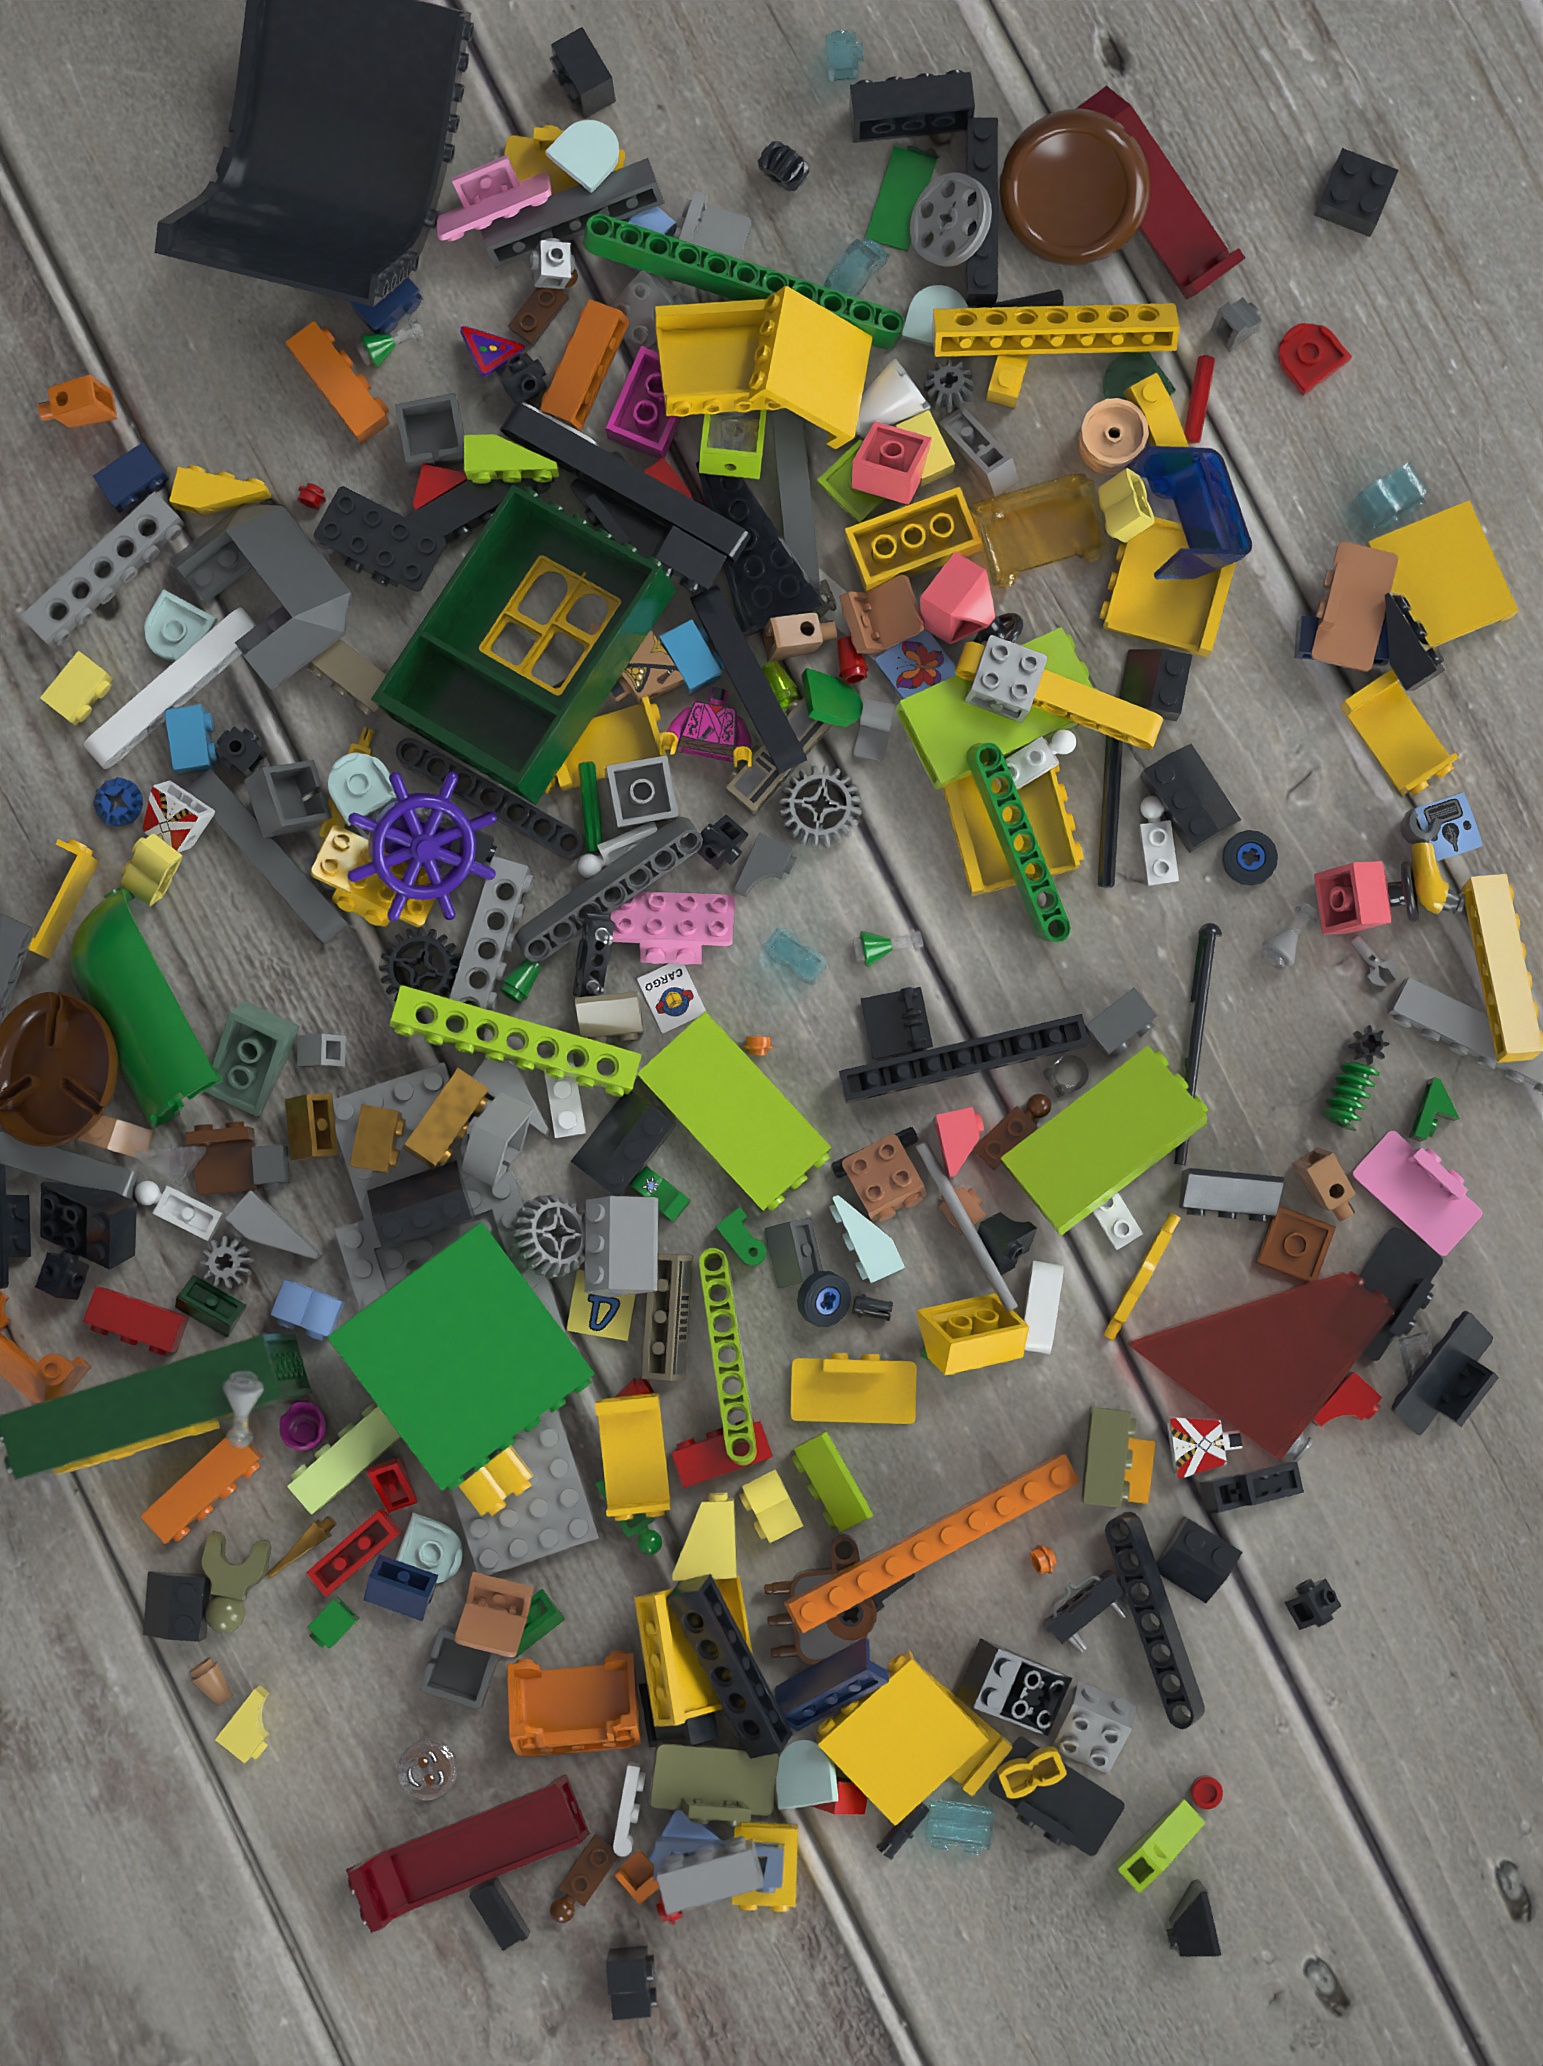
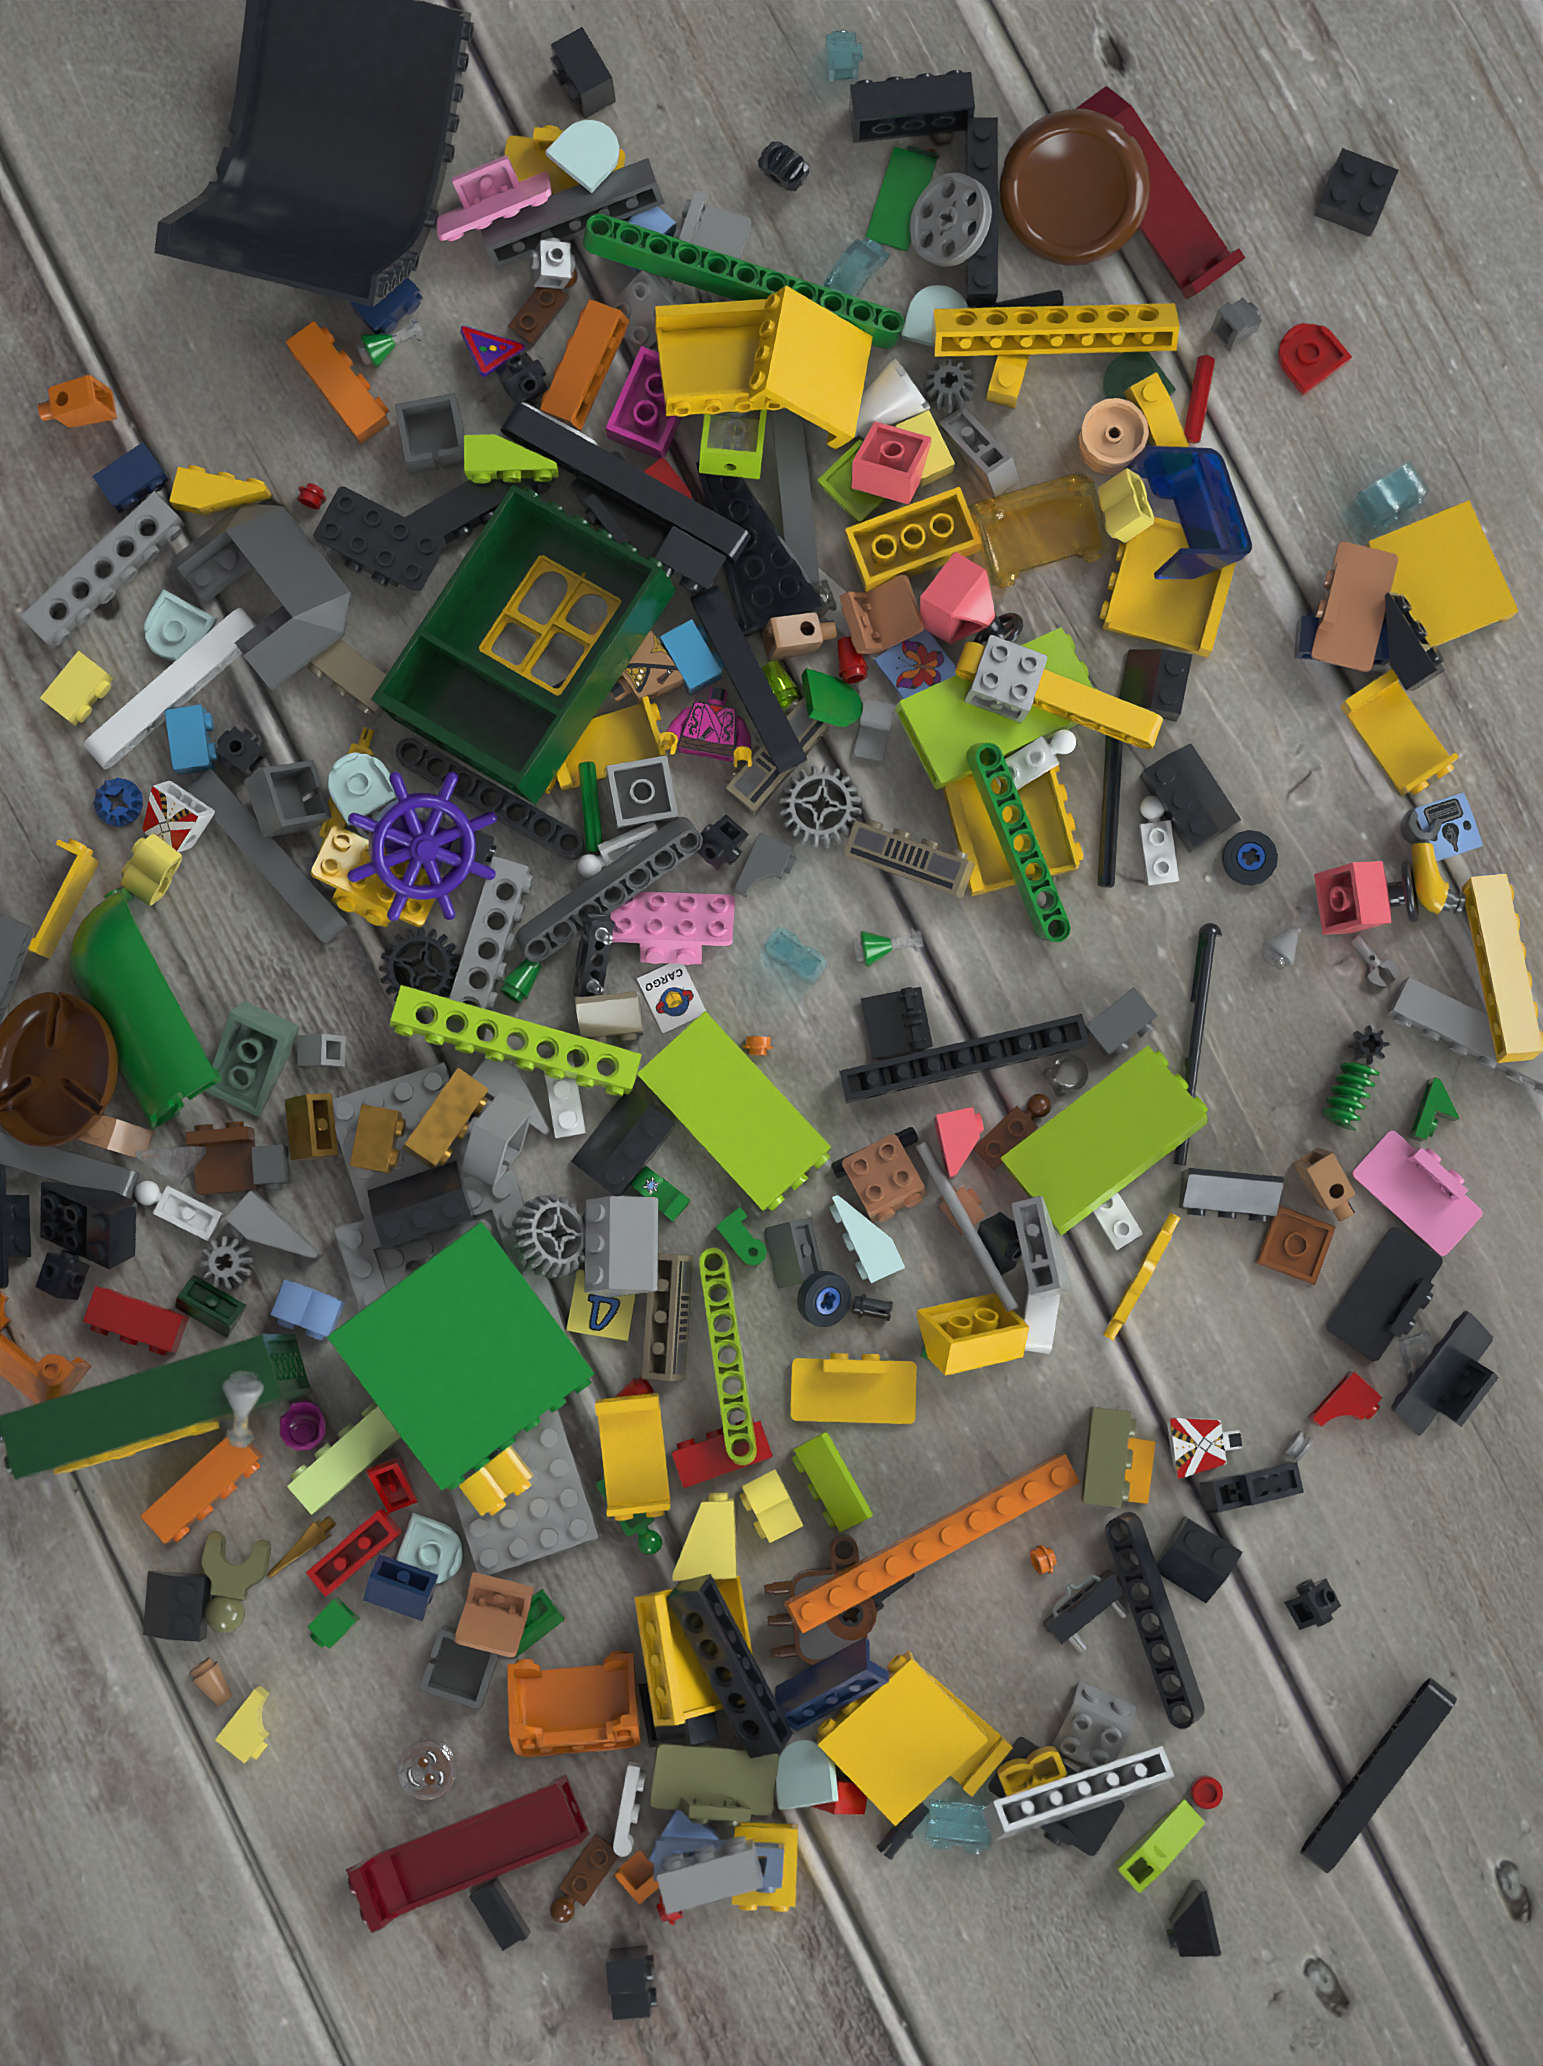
(434, 483): red slope -> none
(908, 858): none -> brick
(1013, 1687): black slope -> none
(1040, 1249): none -> light grey slope
(1077, 1793): none -> light grey brick
(1272, 1357): clear red slope -> none
(1378, 1775): none -> black beam

